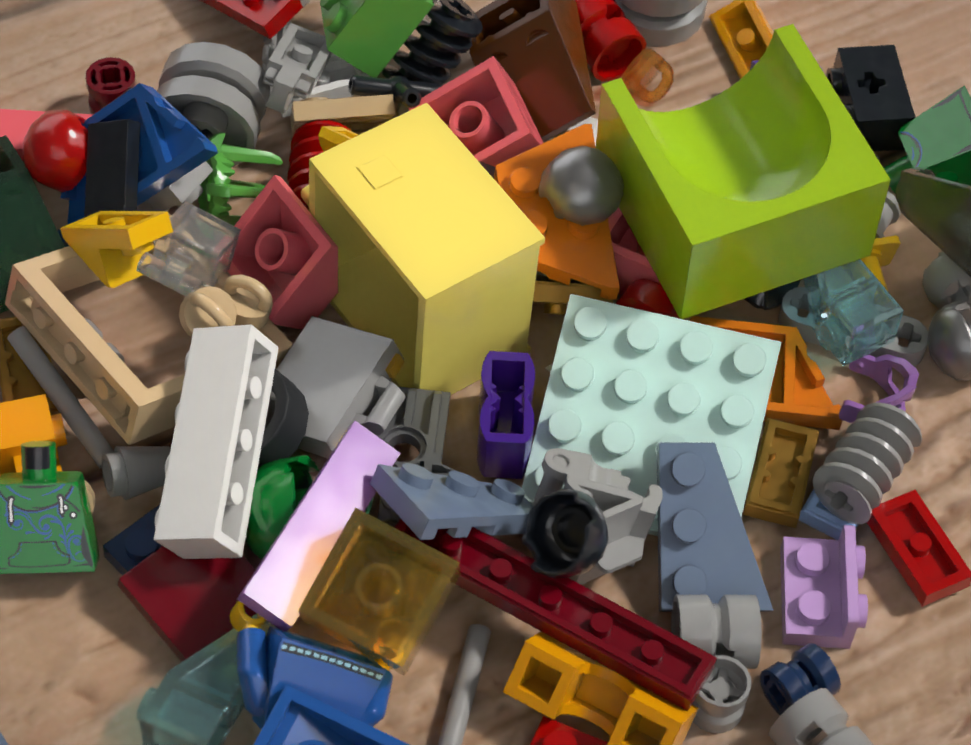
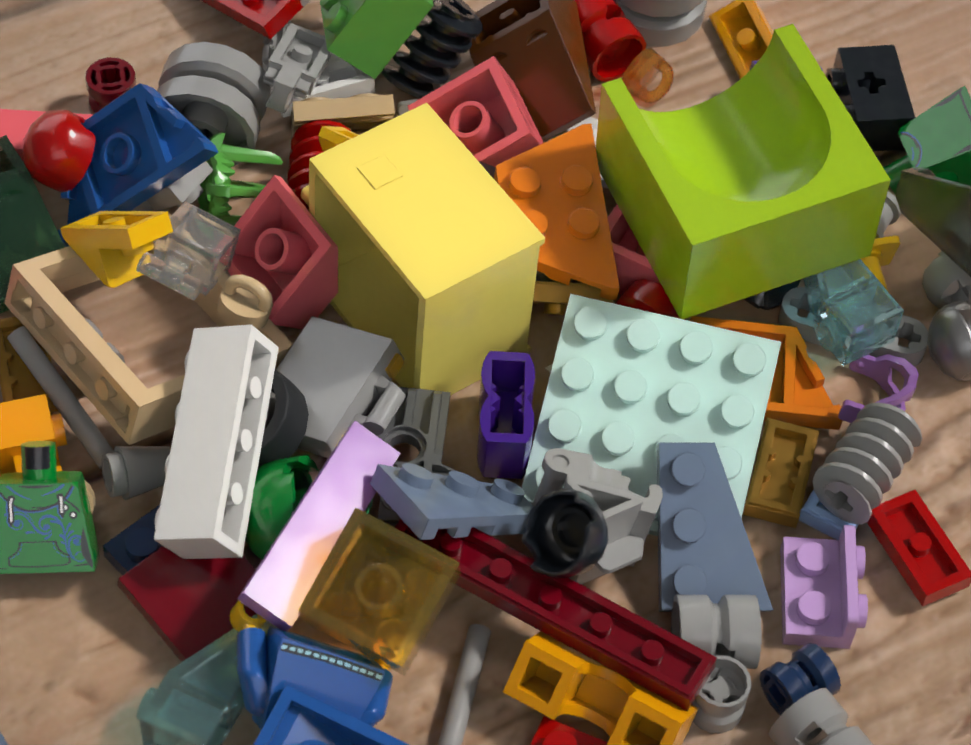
(112, 166): black tile -> none
(207, 308): tan tile -> none
(404, 91): black piece -> none
(582, 185): flat silver hair -> none

